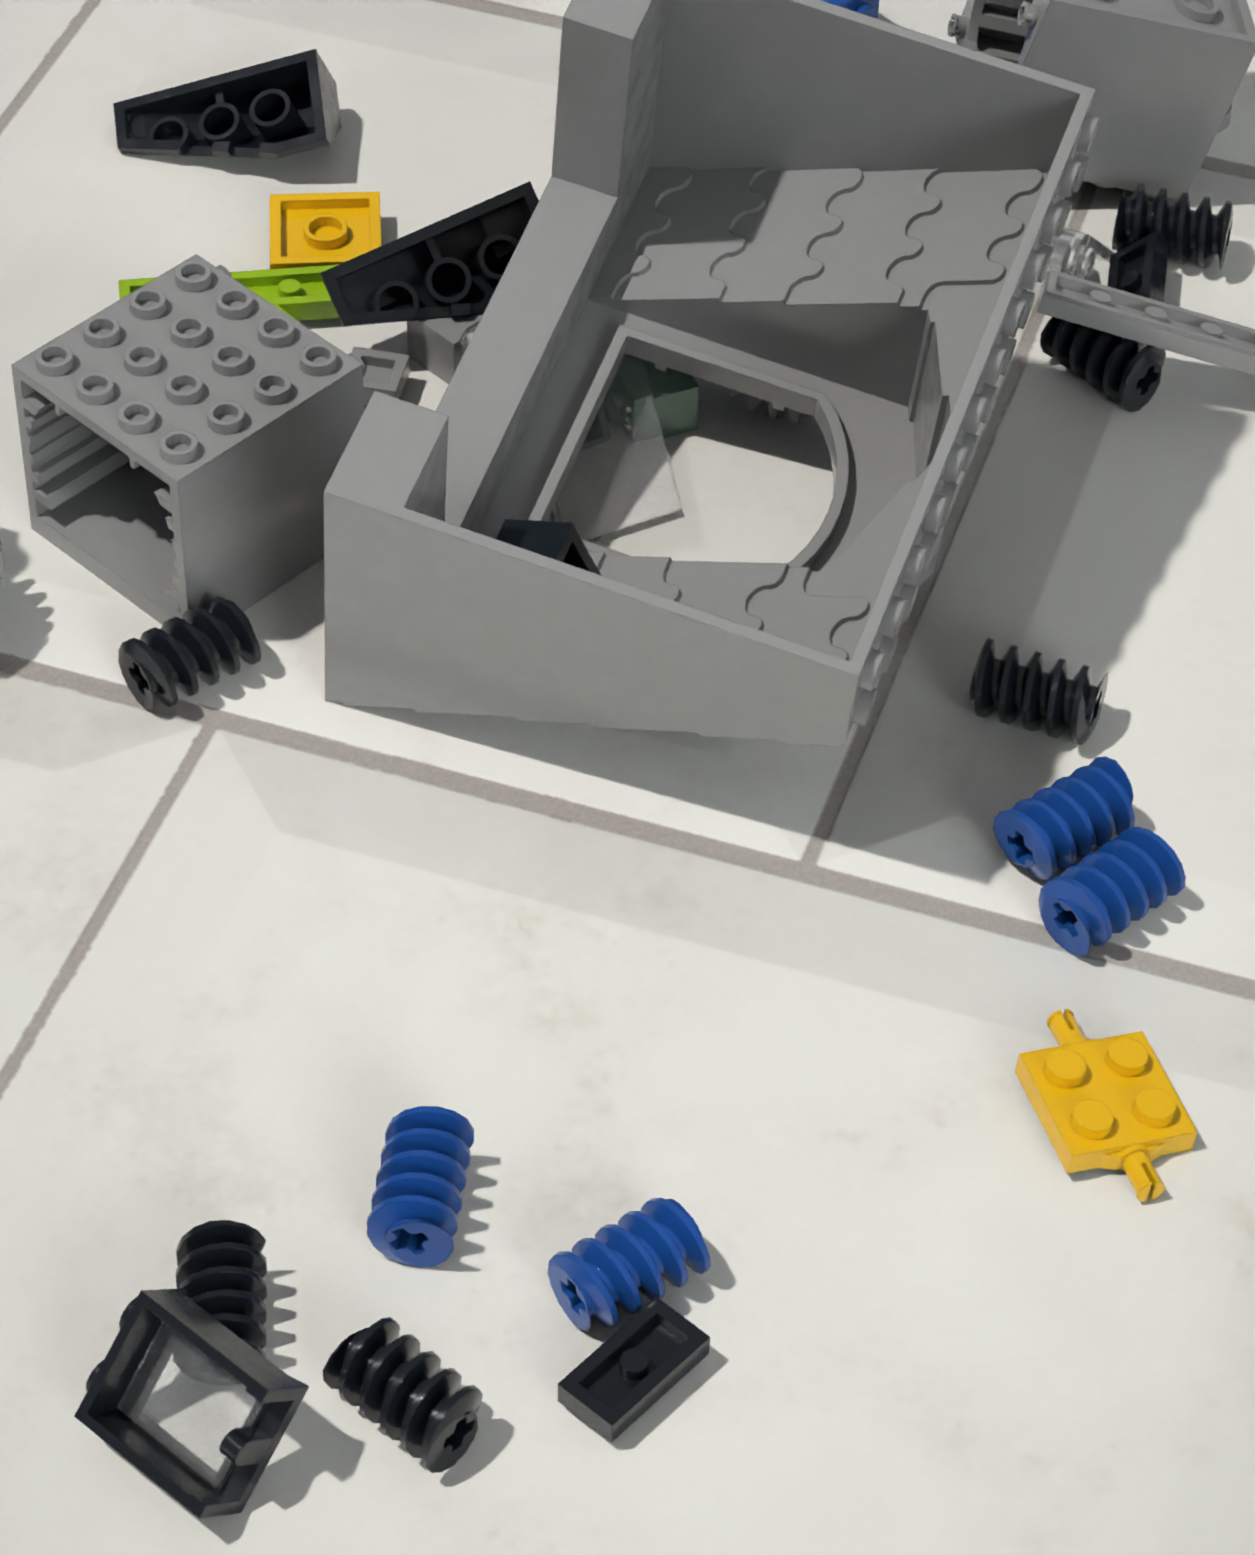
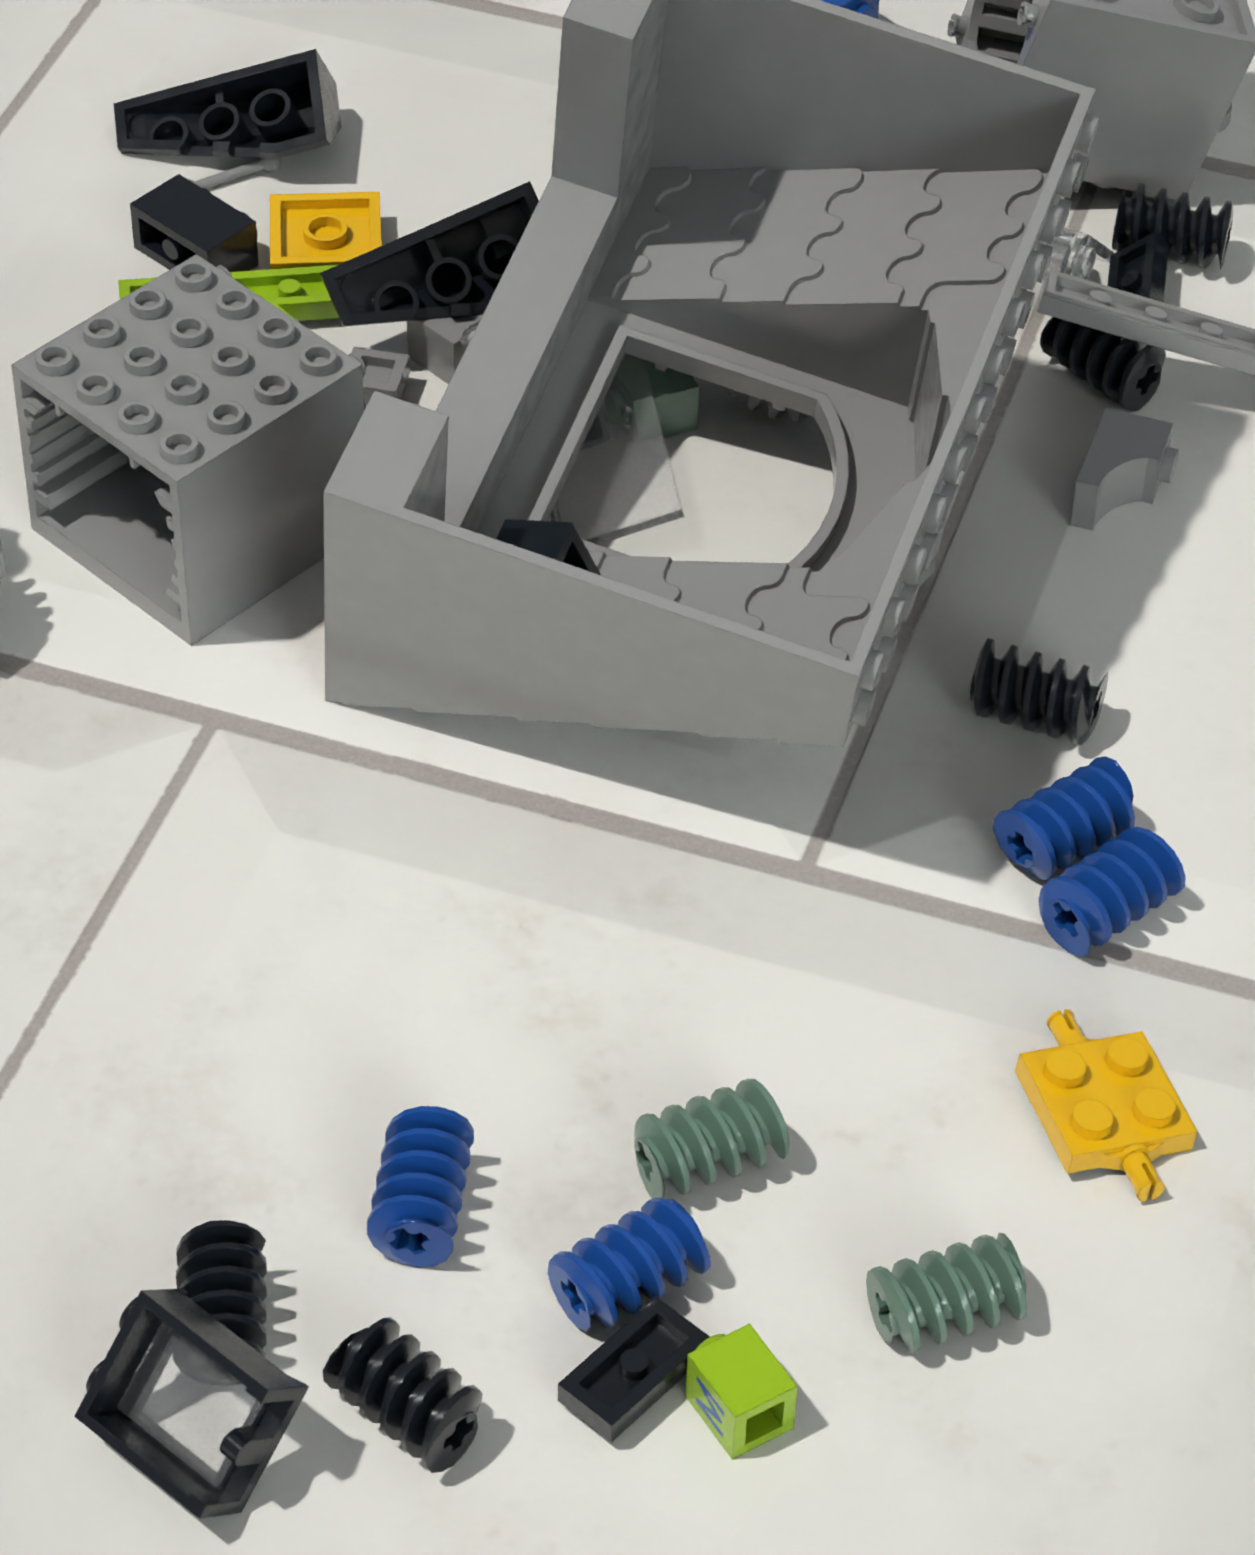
(188, 649): black piece -> none
(189, 220): none -> black brick
(266, 164): none -> light grey hinge
(708, 1134): none -> sand green piece
(740, 1390): none -> lime brick
(947, 1289): none -> sand green piece
(1122, 465): none -> light grey arch

